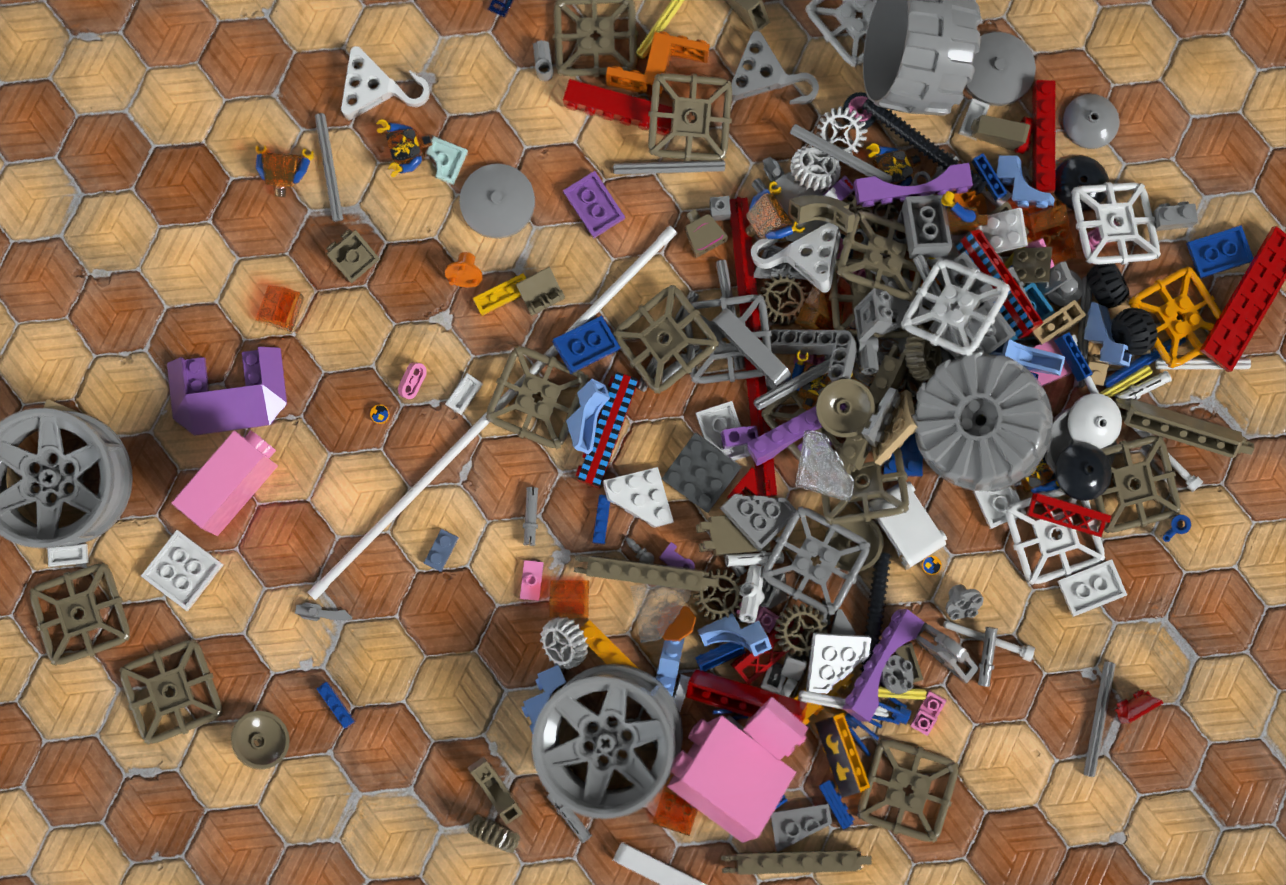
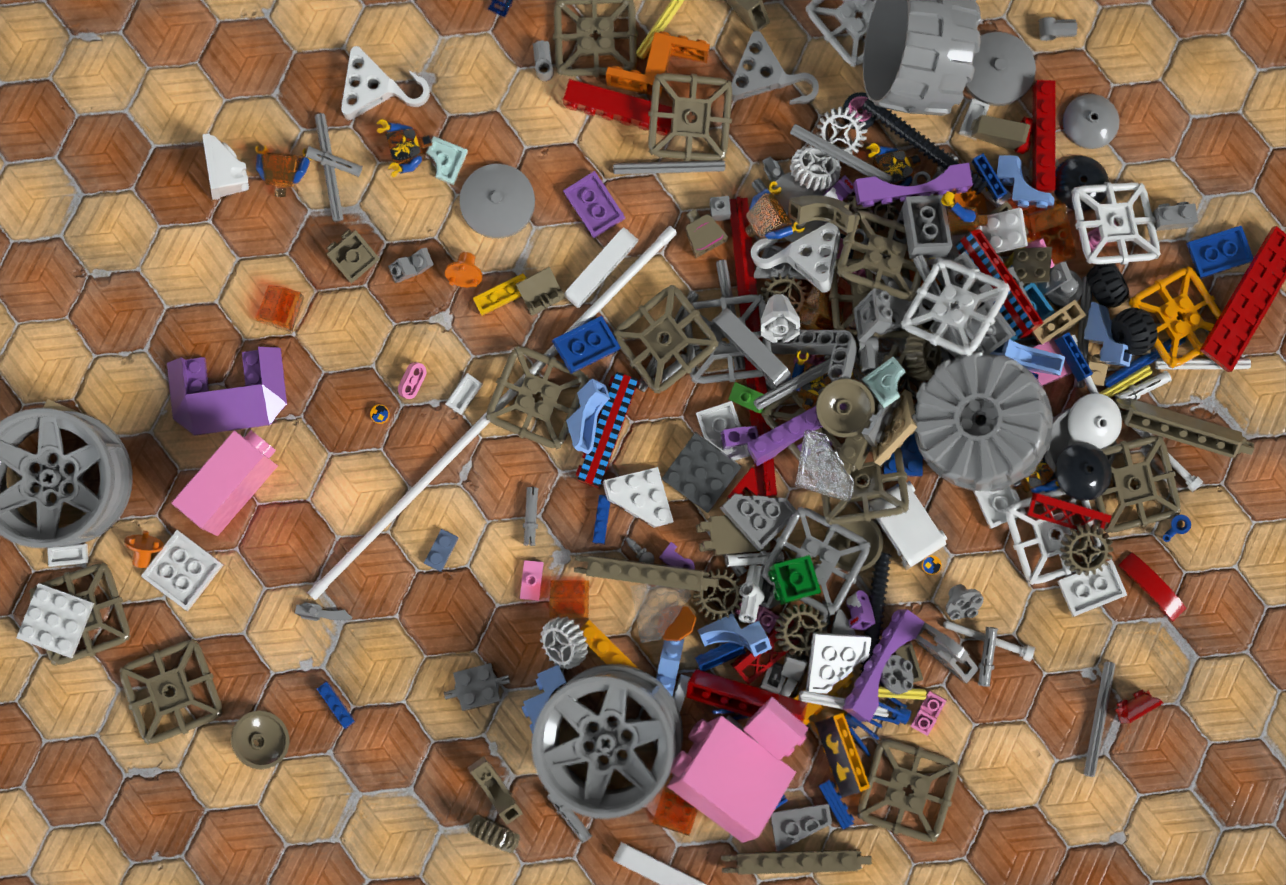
(55, 620): none -> white plate
(143, 546): none -> orange piece
(225, 171): none -> white piece
(312, 153): none -> light grey pin
(411, 266): none -> light grey slope
(476, 687): none -> light grey plate
(601, 267): none -> white beam
(745, 396): none -> bright green plate
(779, 320): none -> white cone
(794, 579): none -> green plate
(860, 611): none -> medium lavender leg
(884, 381): none -> light aqua tile
(1052, 28): none -> light grey piece
(1102, 551): none -> dark tan gear
(1153, 586): none -> red slope

